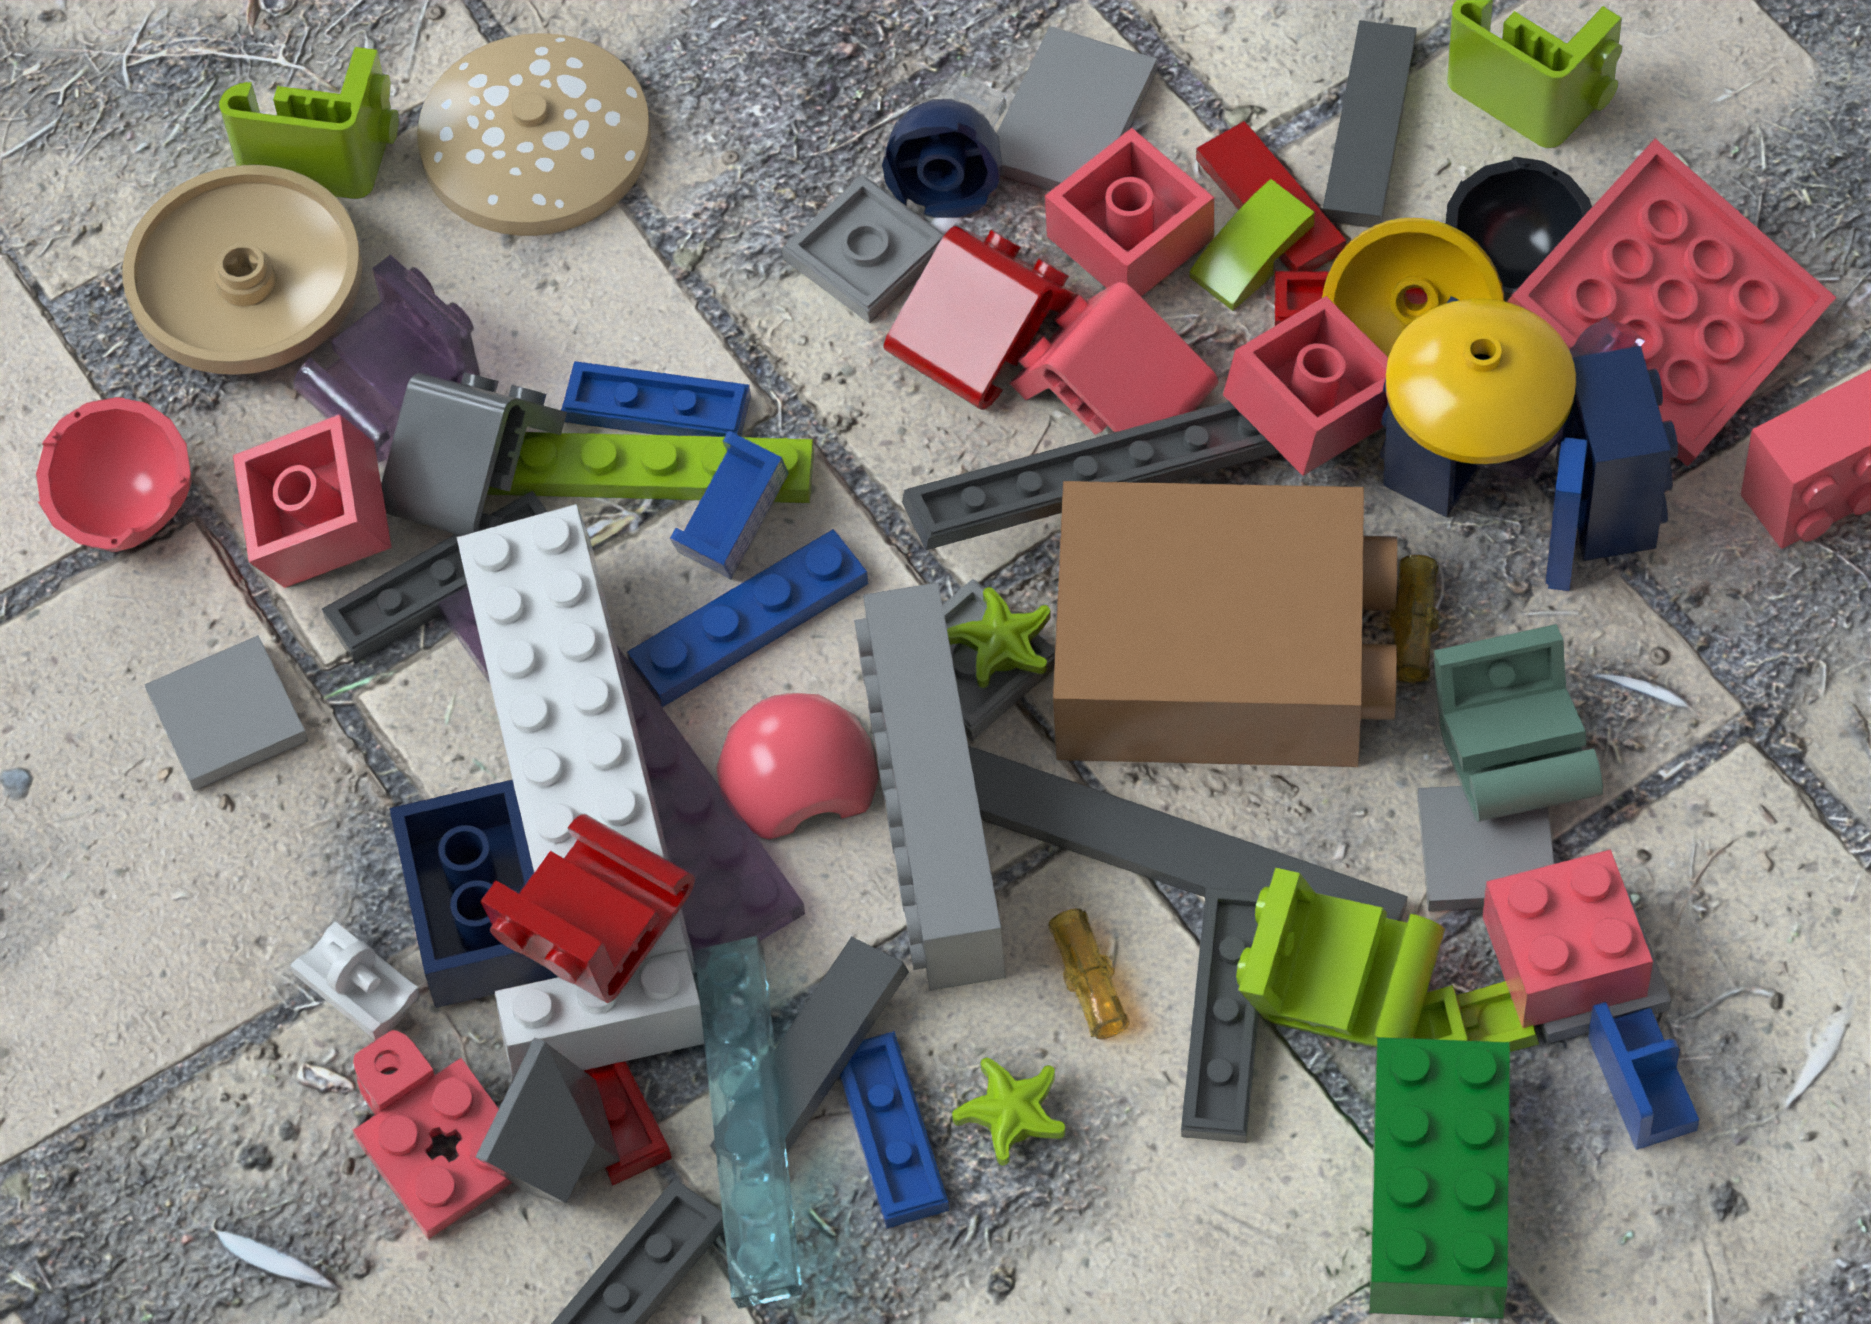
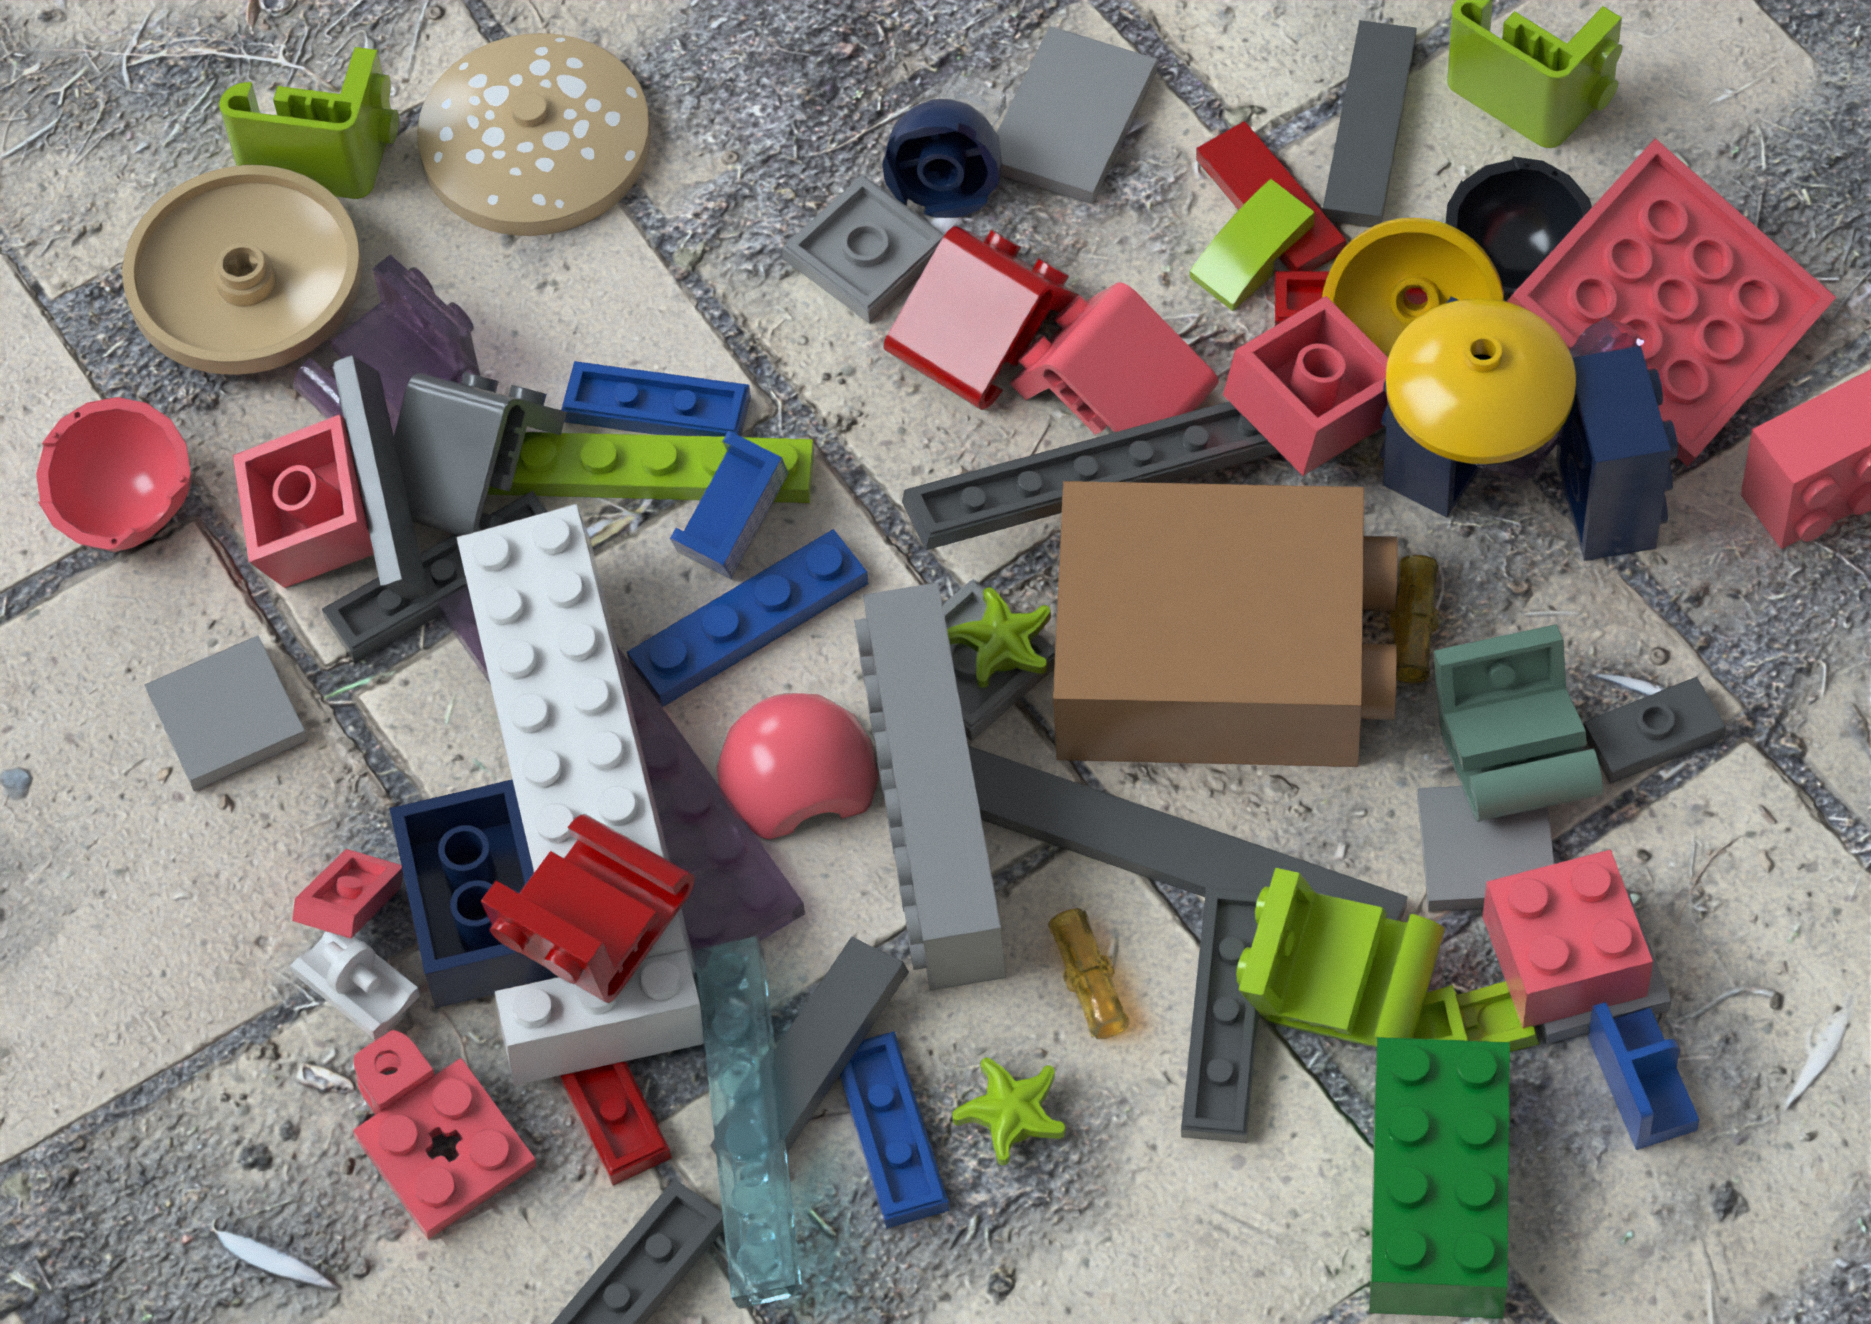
(348, 893): none -> coral plate
(380, 478): none -> dark grey tile
(549, 1127): dark grey slope -> none
(1130, 215): coral brick -> none
(1565, 513): blue tile -> none
(1654, 730): none -> dark grey plate

